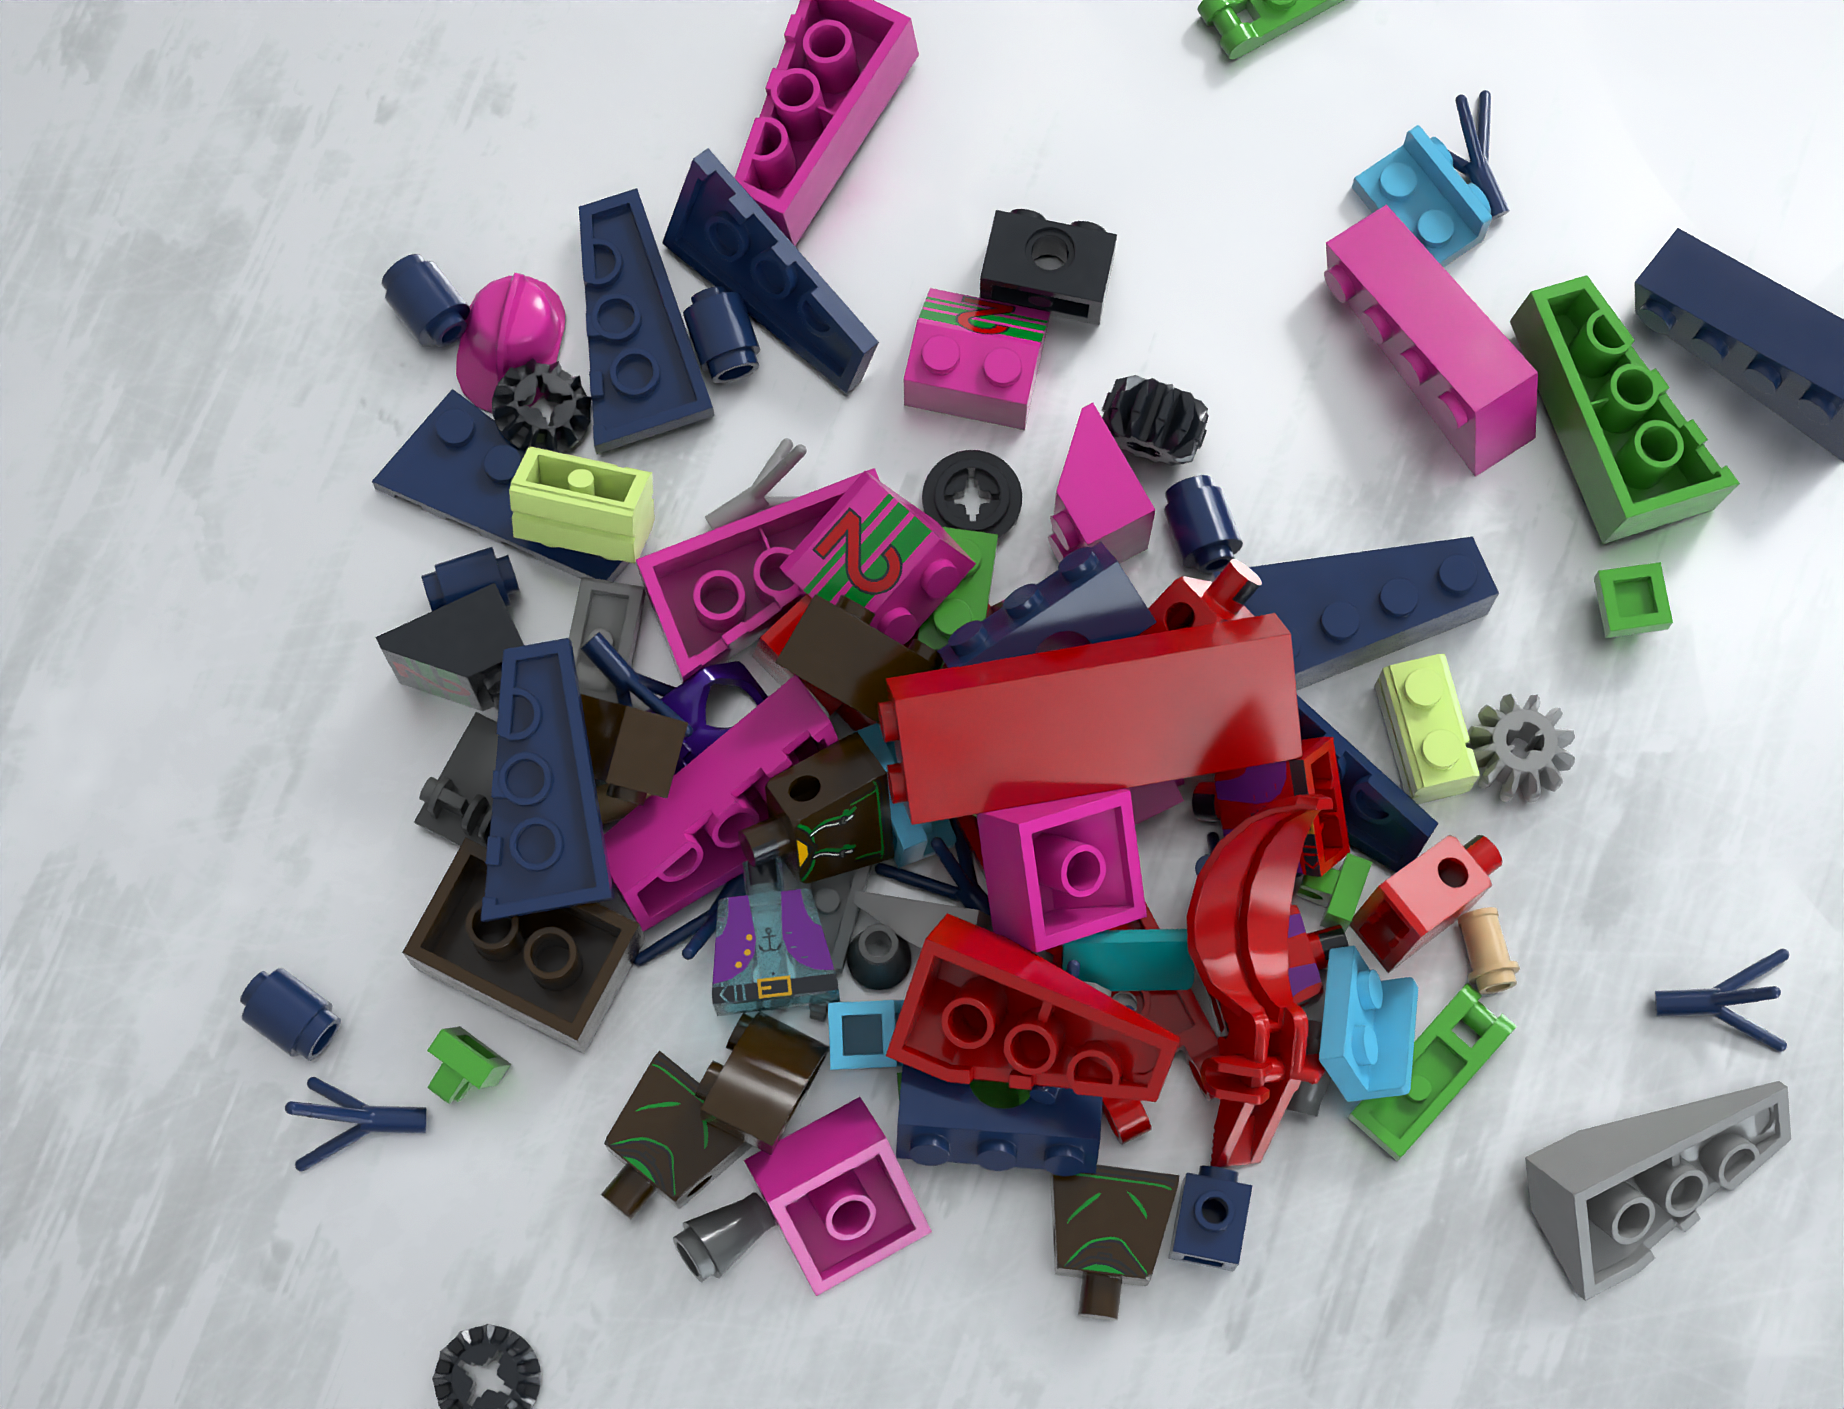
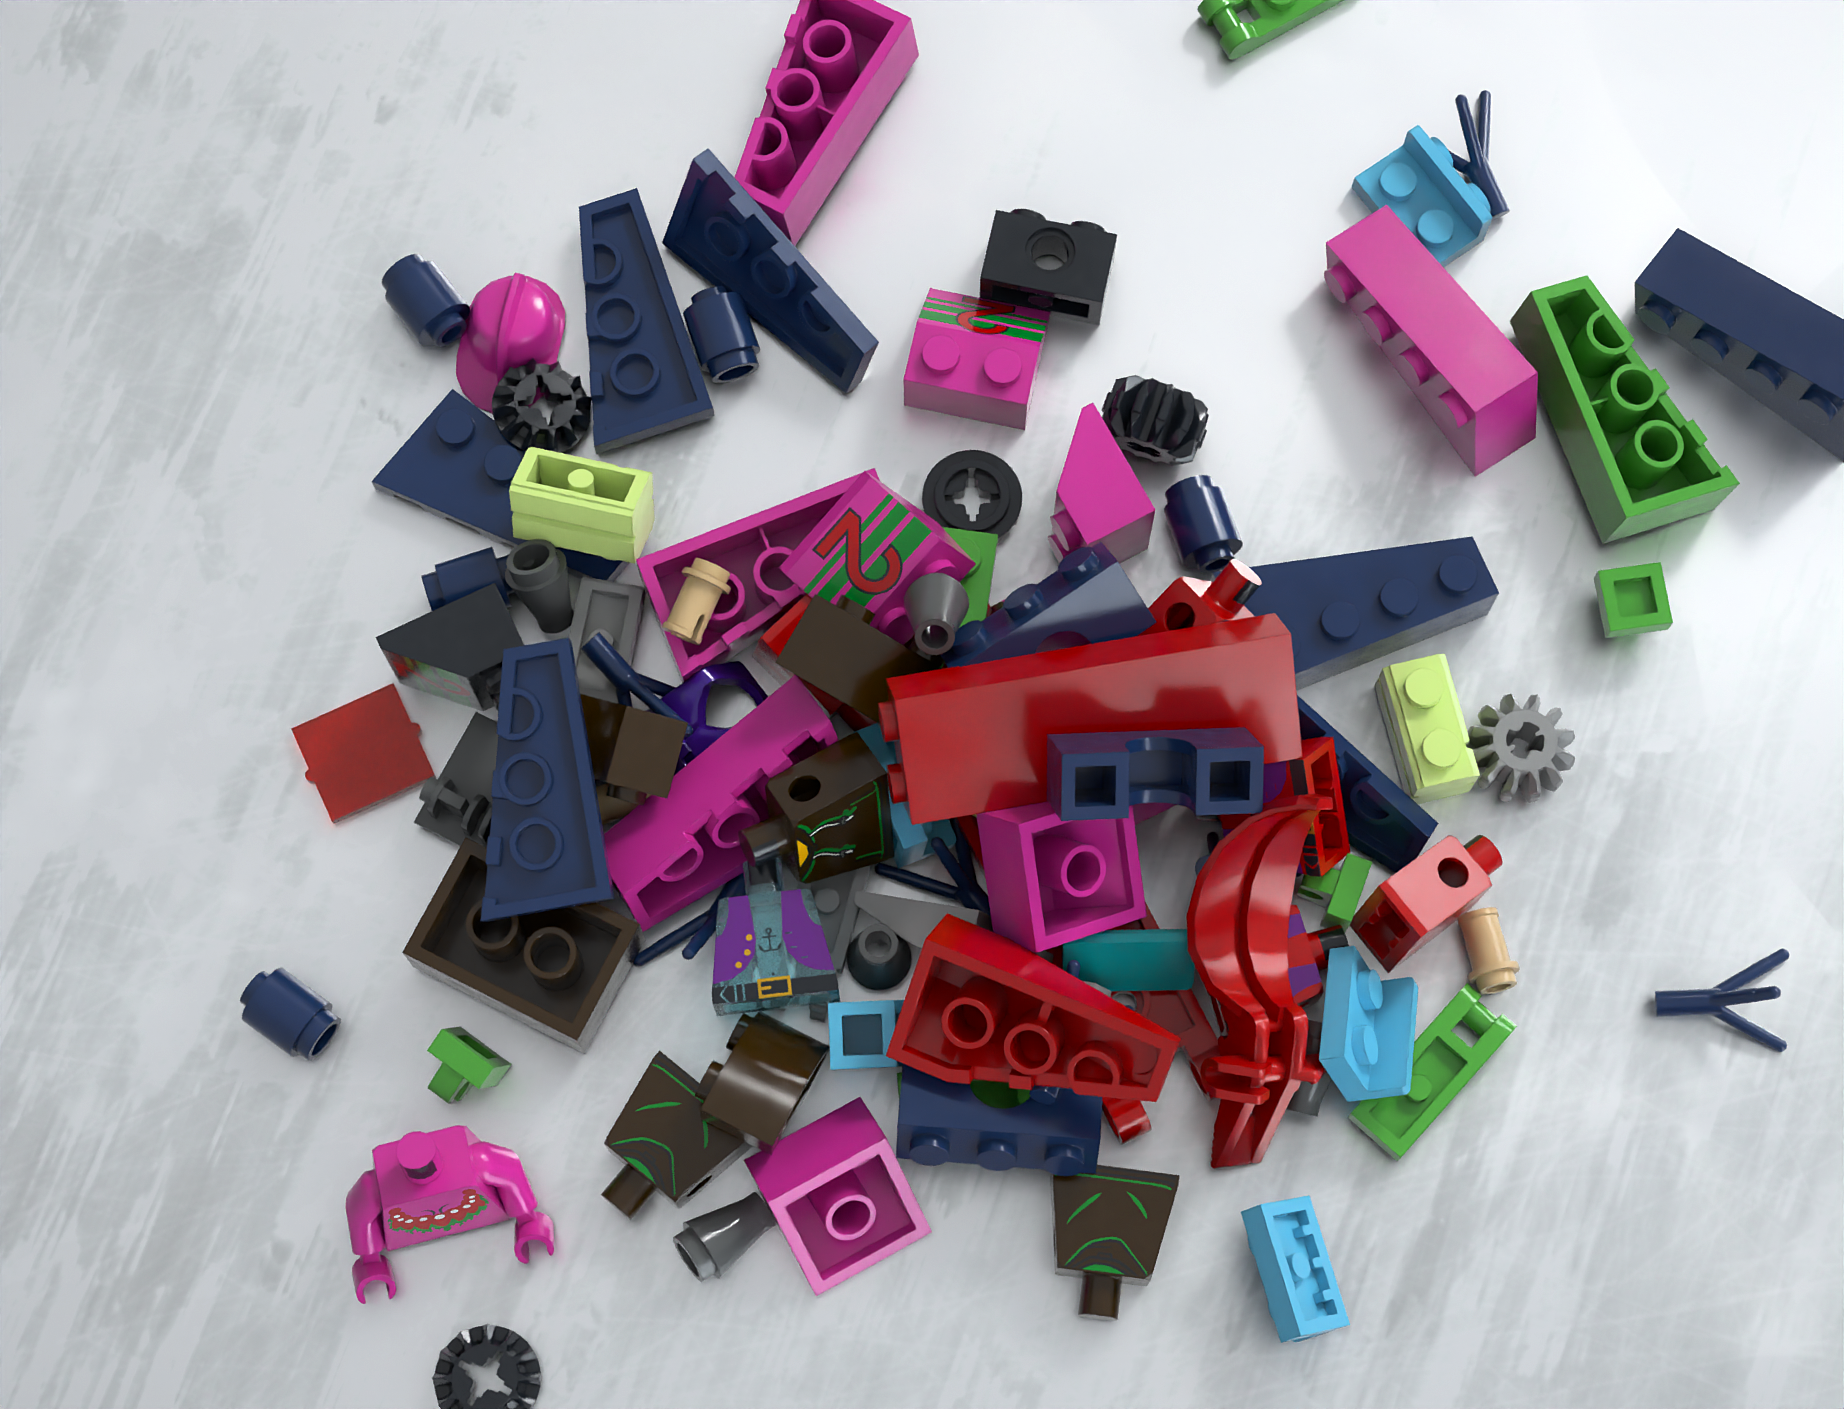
(363, 753): none -> clear red piece
(368, 1119): dark blue plant -> none
(435, 1189): none -> dark pink torso
(541, 582): none -> dark grey cone
(697, 600): none -> tan pin
(753, 498): light grey plant -> none
(935, 611): none -> dark grey cone
(1195, 768): none -> dark blue arch
(1211, 1218): dark blue brick -> none
(1295, 1269): none -> medium azure bracket
(1631, 1181): light grey wedge -> none

